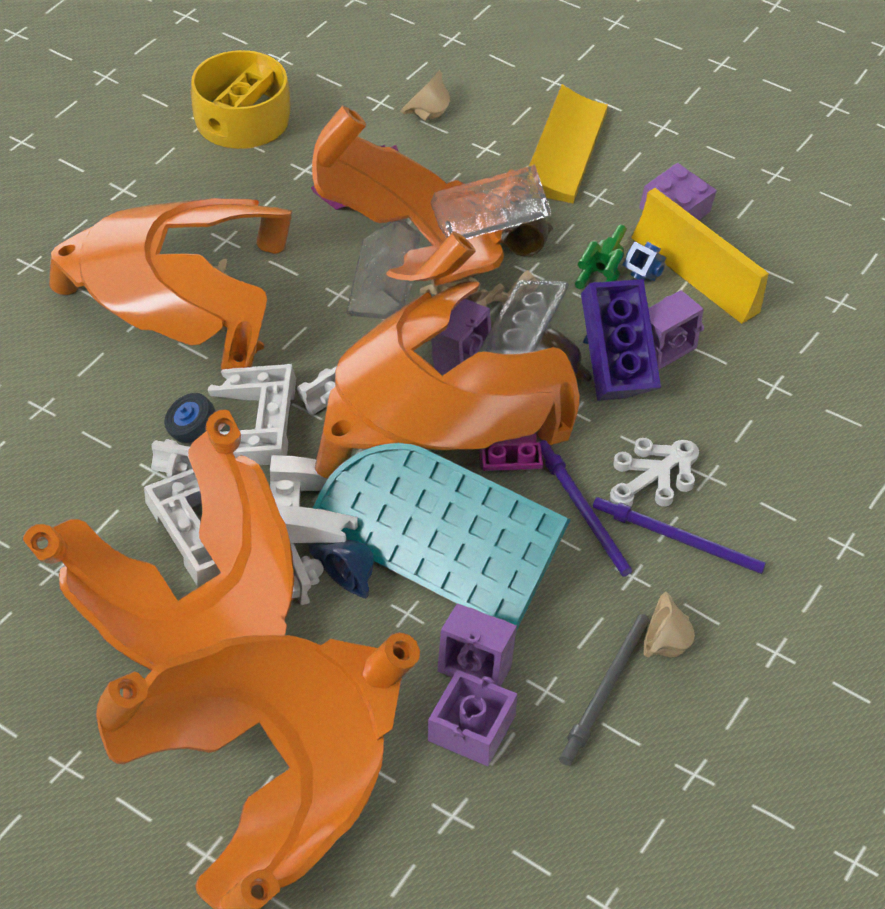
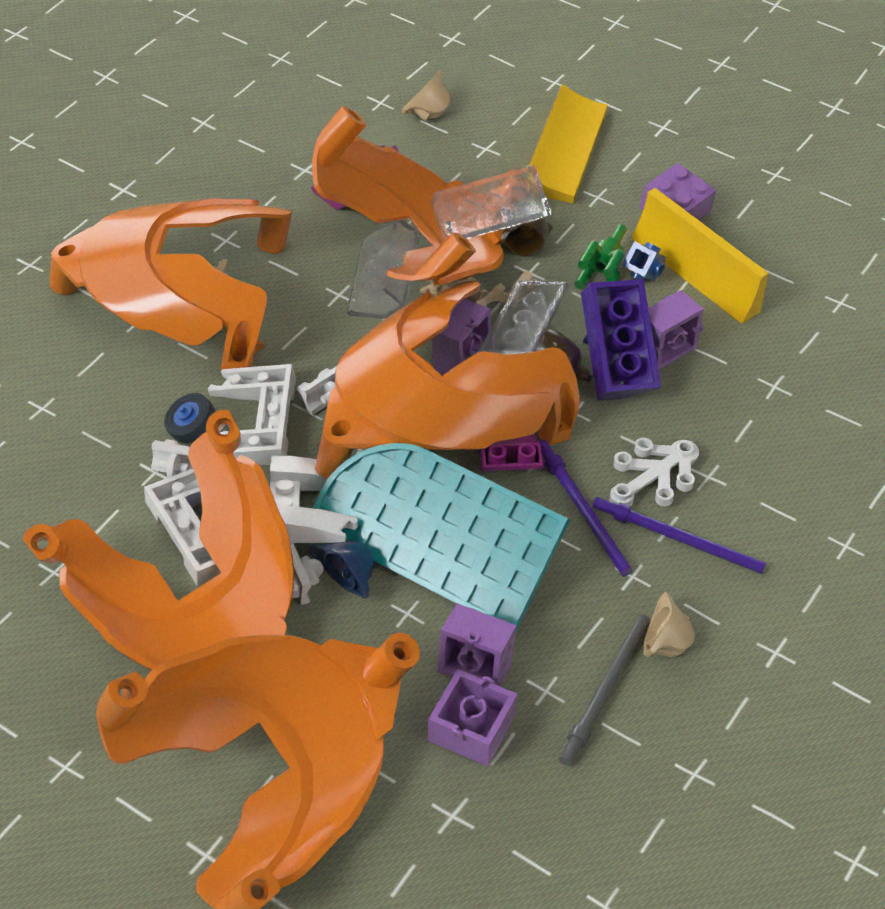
(237, 83): yellow cylinder -> none

